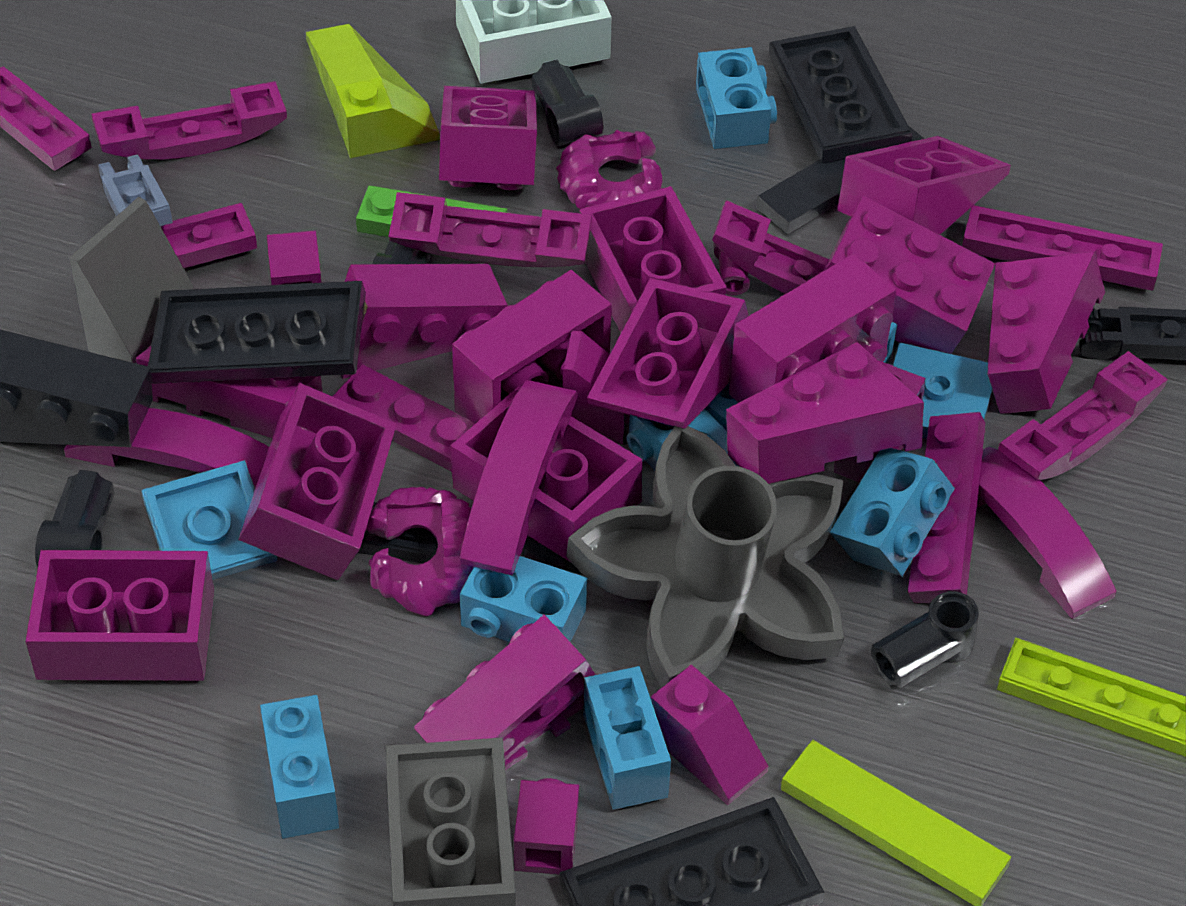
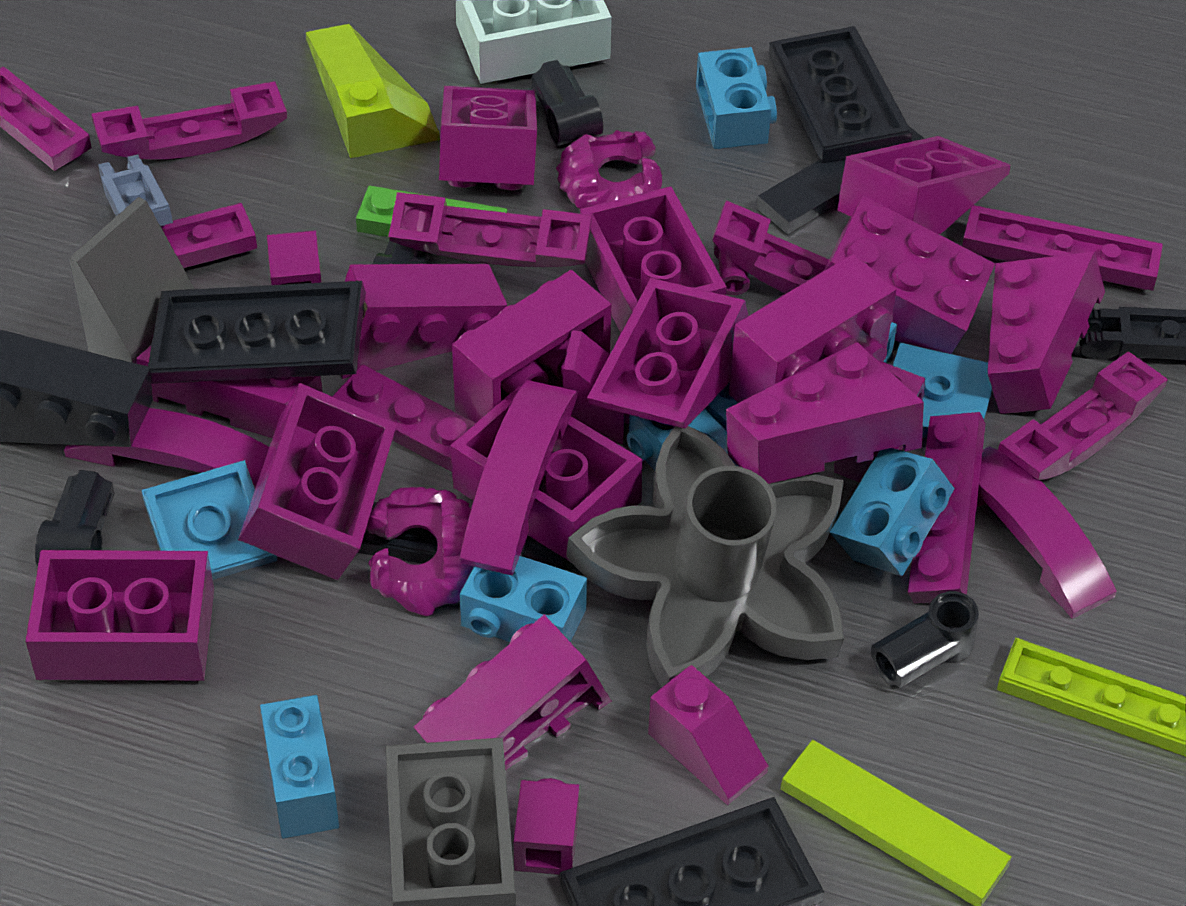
(626, 737): dark azure brick -> none

